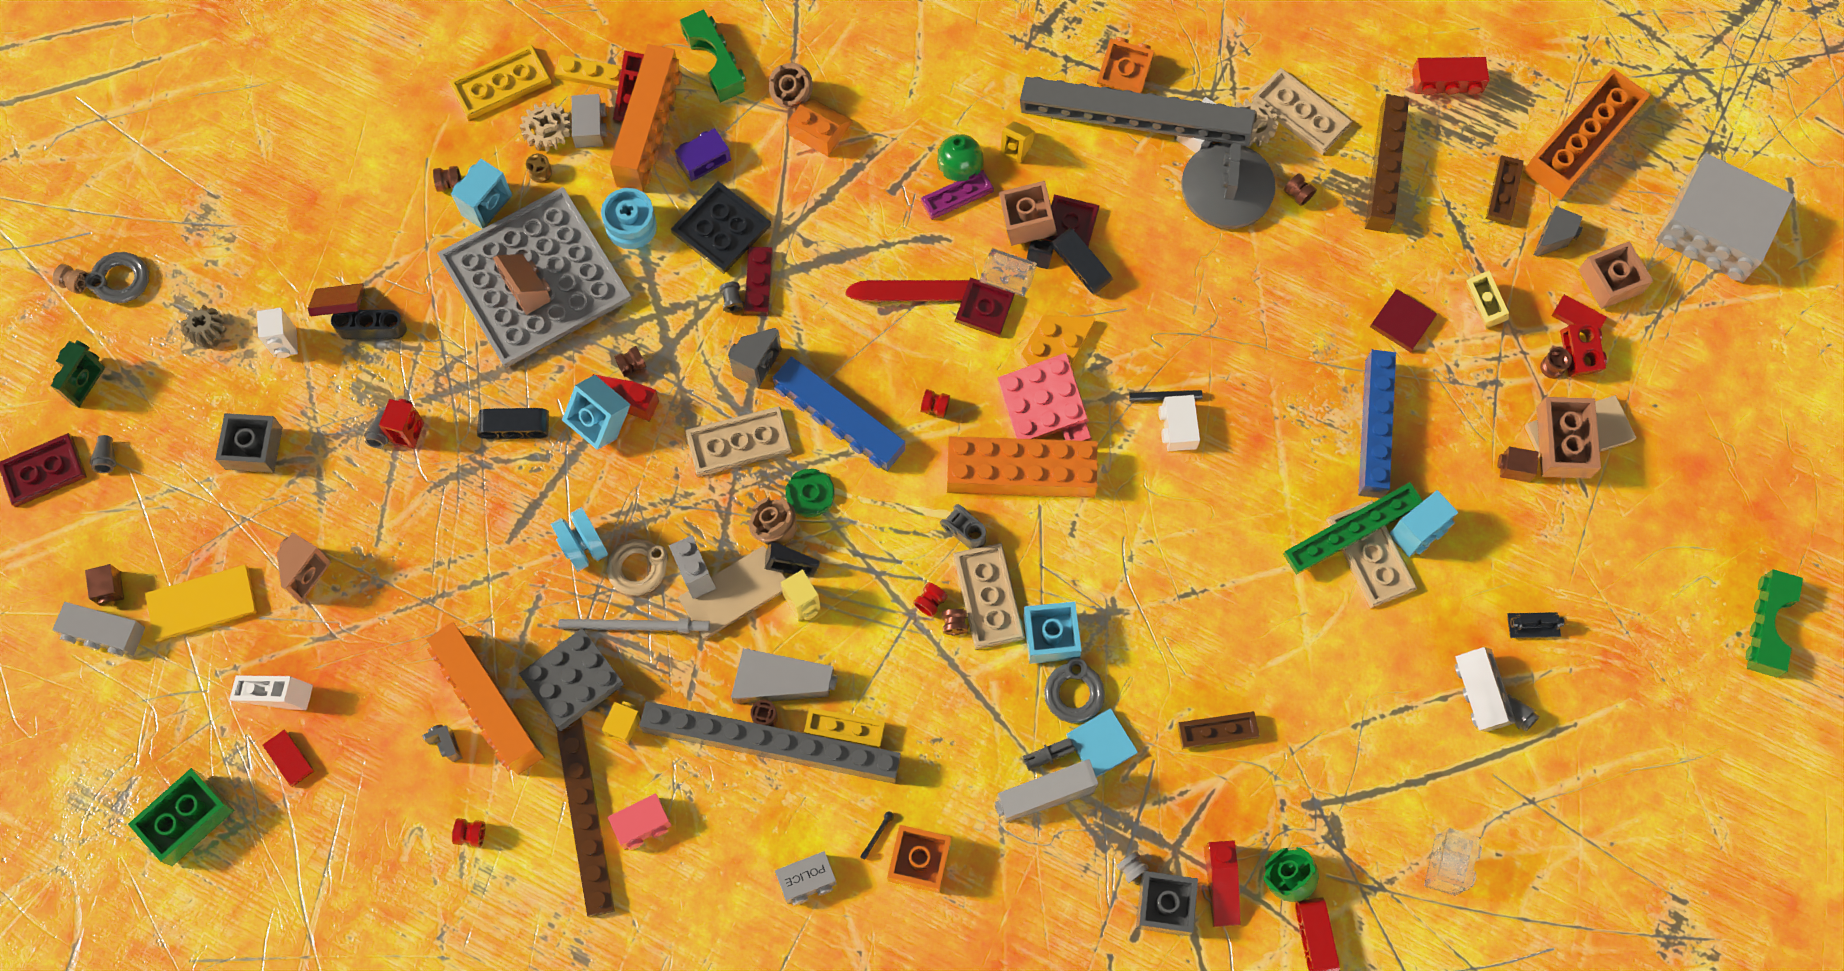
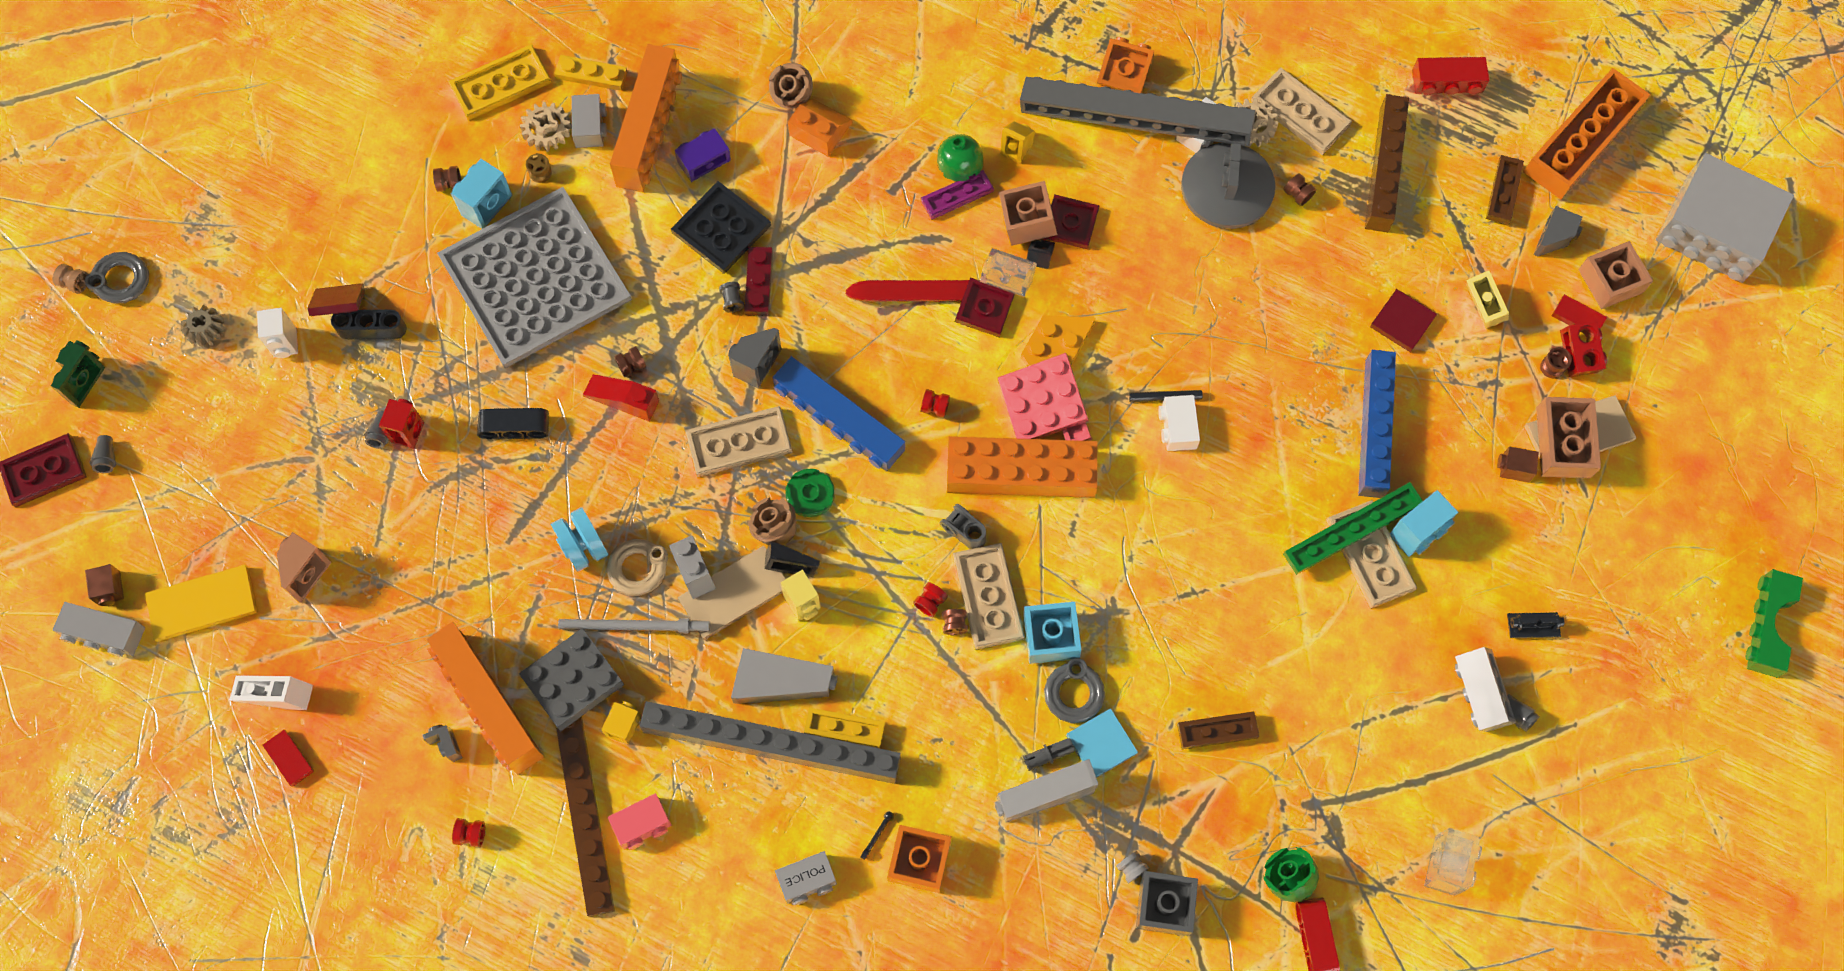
(181, 817): green brick -> none
(249, 443): dark grey brick -> none
(522, 281): nougat slope -> none
(596, 412): medium azure brick -> none
(629, 72): red slope -> none
(629, 218): medium azure wheel -> none
(701, 34): green arch -> none
(764, 718): copper wheel -> none
(1081, 261): black beam -> none
(1223, 882): red slope -> none

